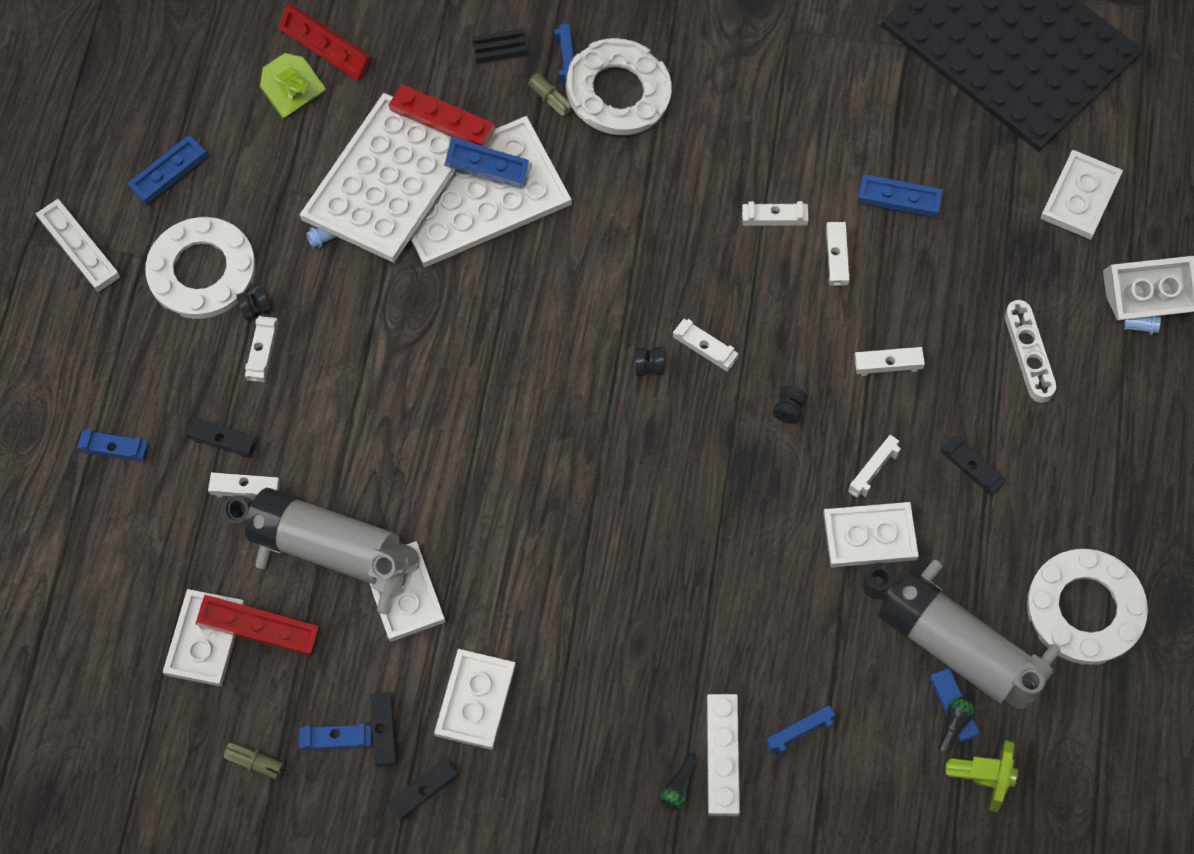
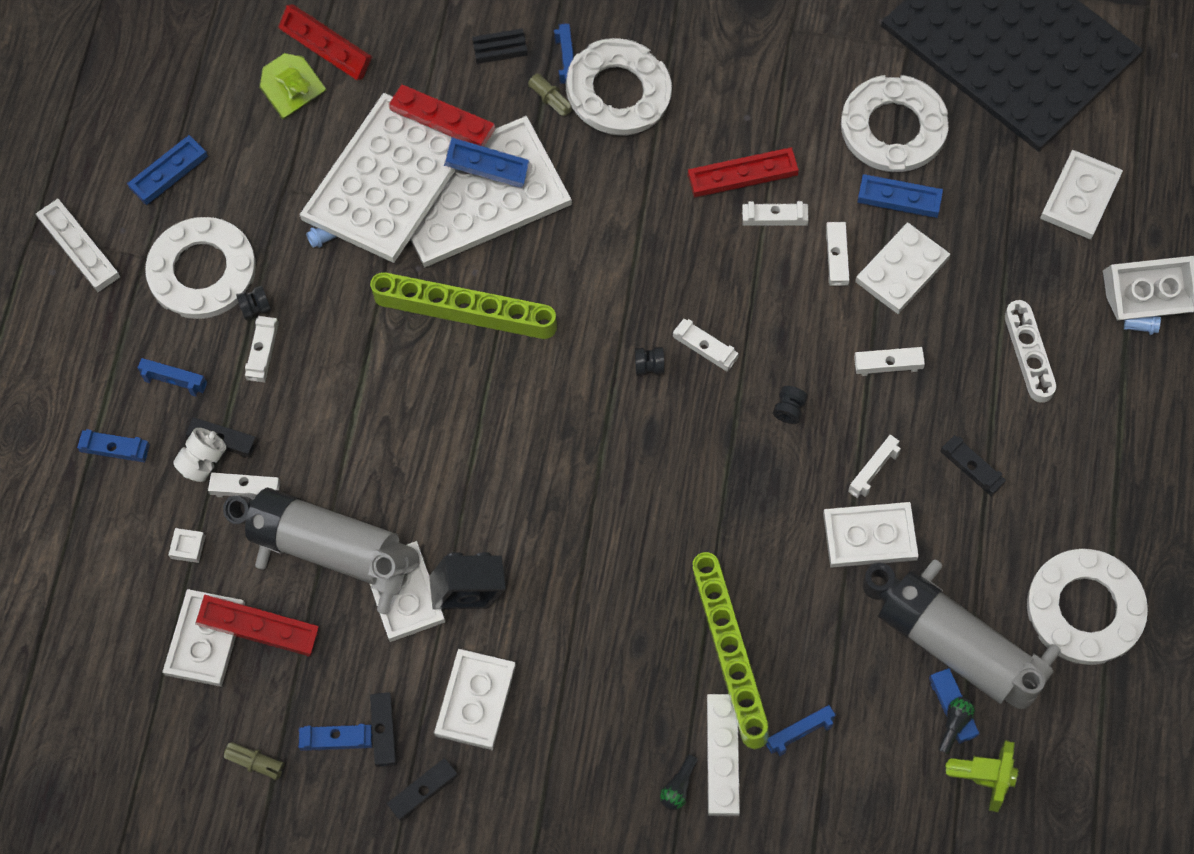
(153, 370): none -> blue piece
(186, 545): none -> white plate
(201, 451): none -> white wheel
(467, 581): none -> black brick
(473, 314): none -> lime beam
(730, 662): none -> lime beam
(743, 172): none -> red plate
(902, 268): none -> white plate
(903, 91): none -> white plate

